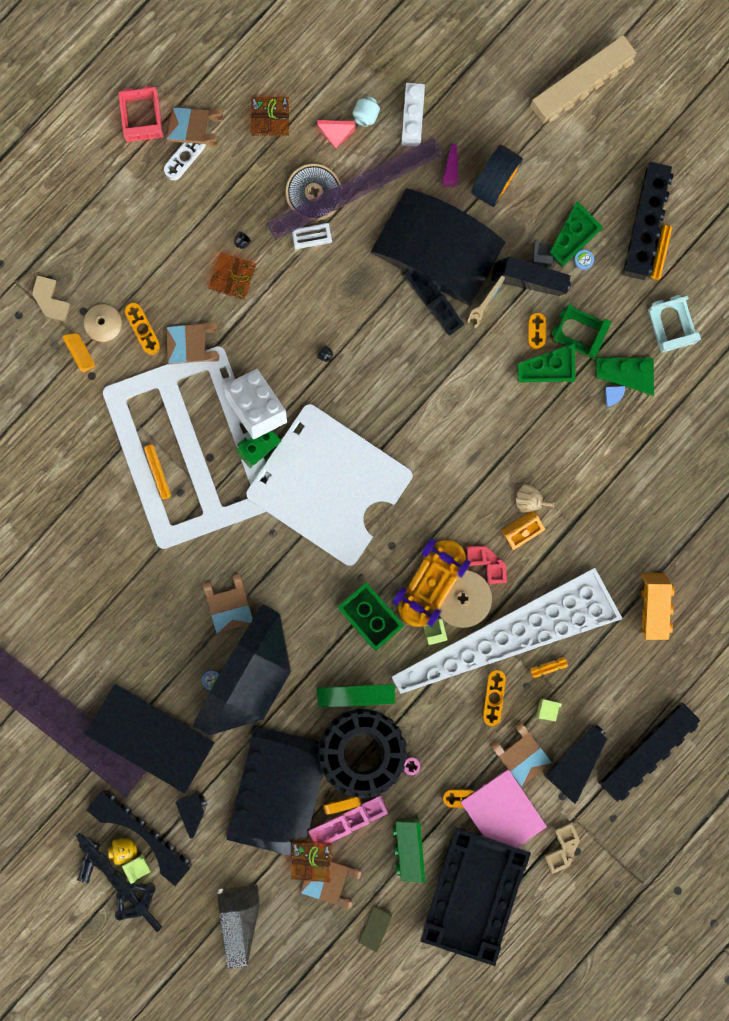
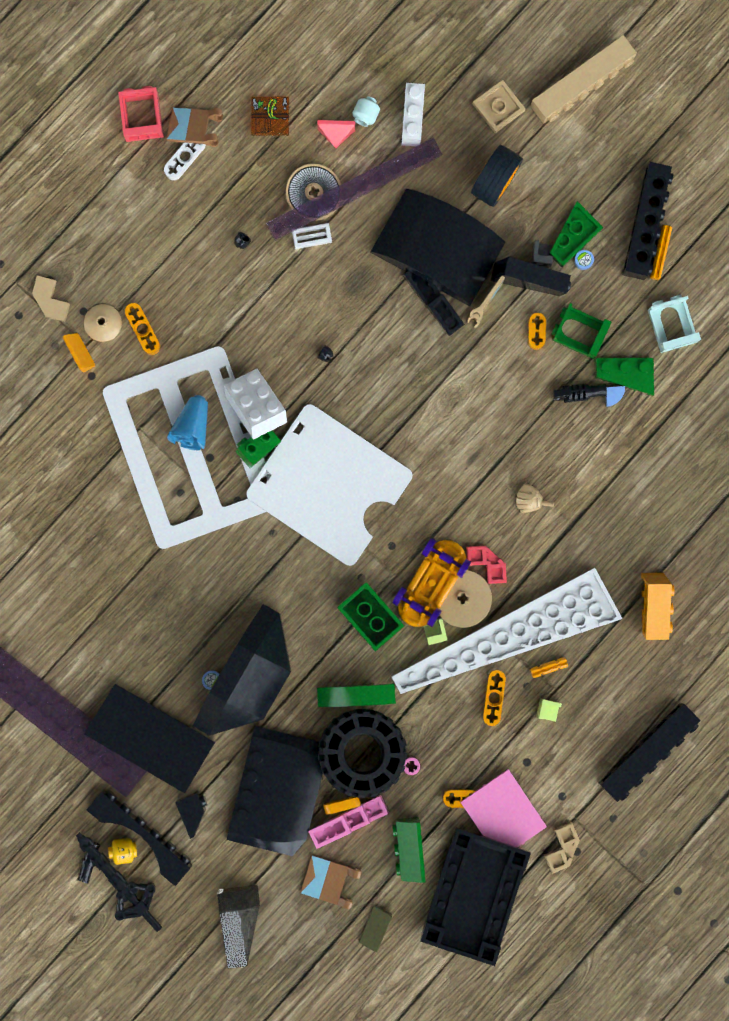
(136, 868): yellowish green panel -> none
(157, 471): light orange axle -> none
(187, 343): medium nougat flag -> none
(191, 424): none -> dark azure cone
(229, 608): medium nougat flag -> none
(232, 276): clear orange tile -> none
(311, 861): clear orange tile -> none
(451, 172): magenta slope -> none
(498, 106): none -> tan plate
(523, 530): light orange slope -> none
(524, 757): medium nougat flag -> none
(549, 367): green wing -> none
(577, 762): black slope -> none
(579, 392): none -> black hinge

